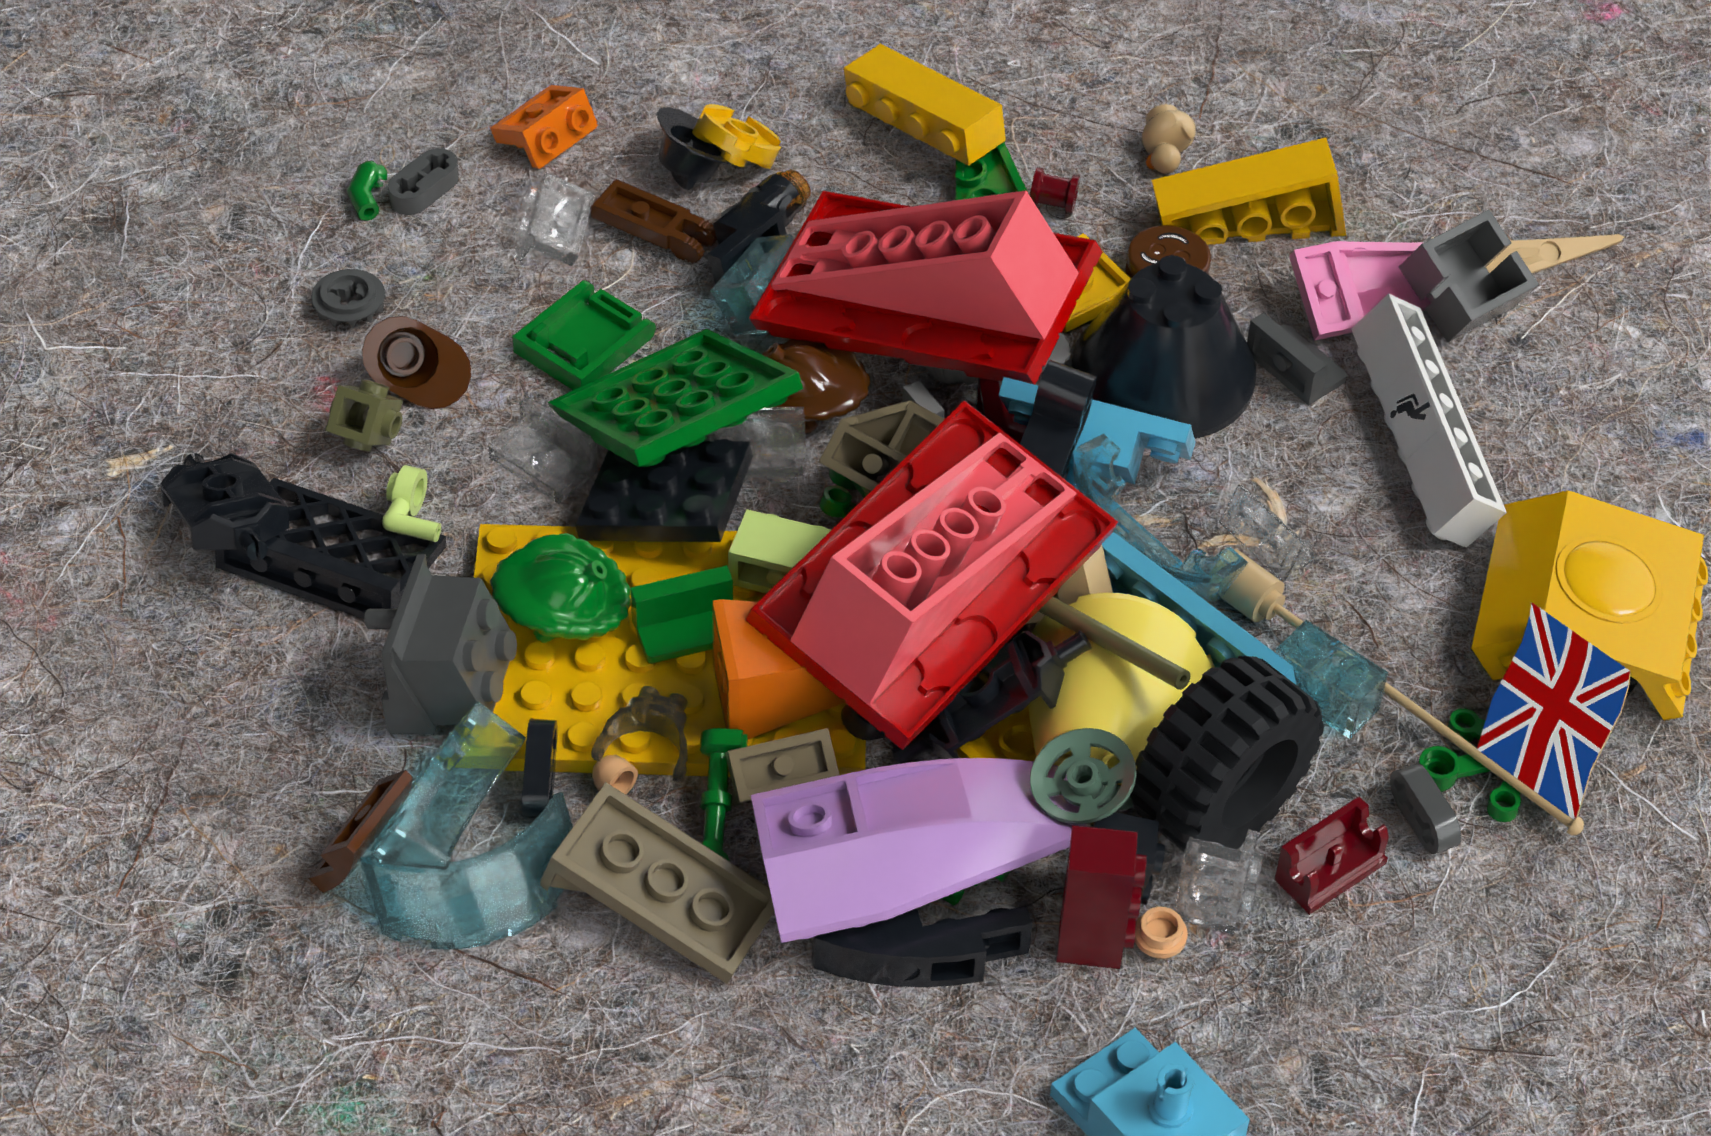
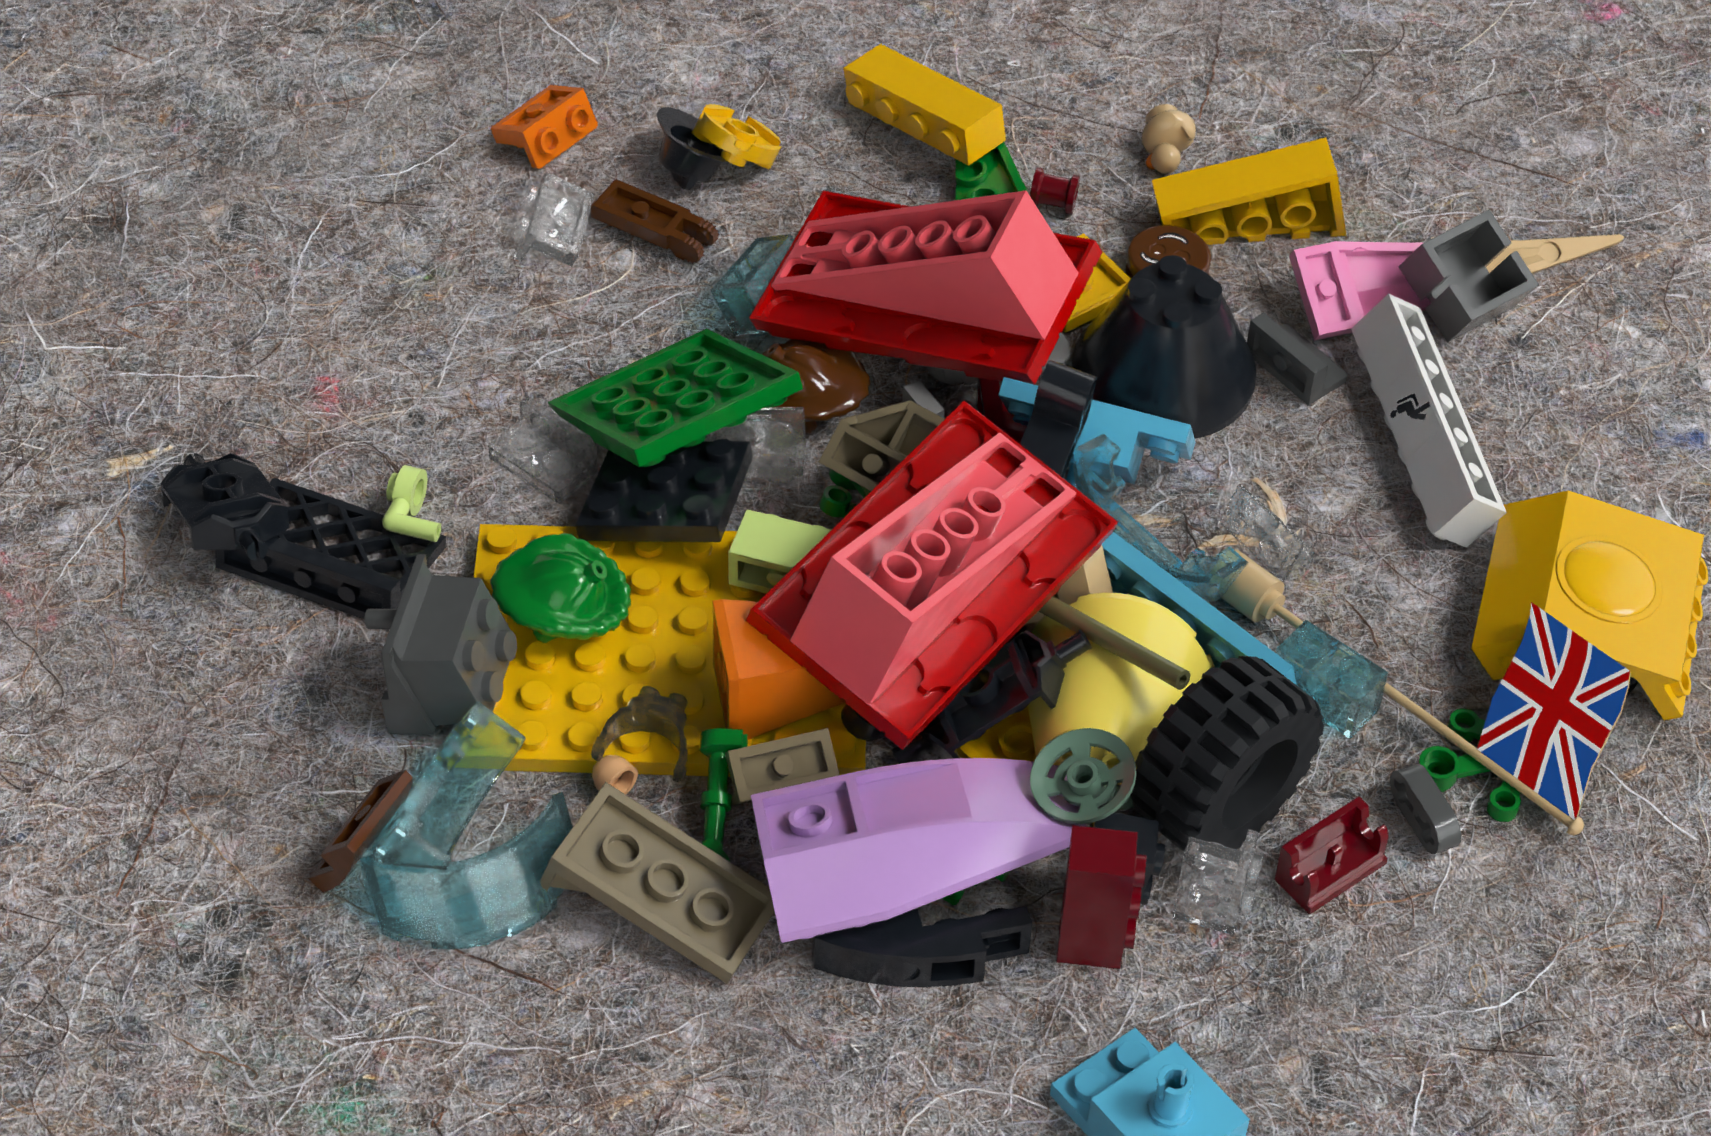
(341, 286): dark grey gear -> none
(360, 187): green arm -> none
(365, 415): olive brick -> none
(416, 362): reddish brown piece -> none
(423, 181): dark grey beam -> none
(539, 766): black beam -> none
(589, 335): green container -> none
(677, 613): green panel -> none
(759, 214): black plate -> none
(1161, 933): light nougat plate -> none

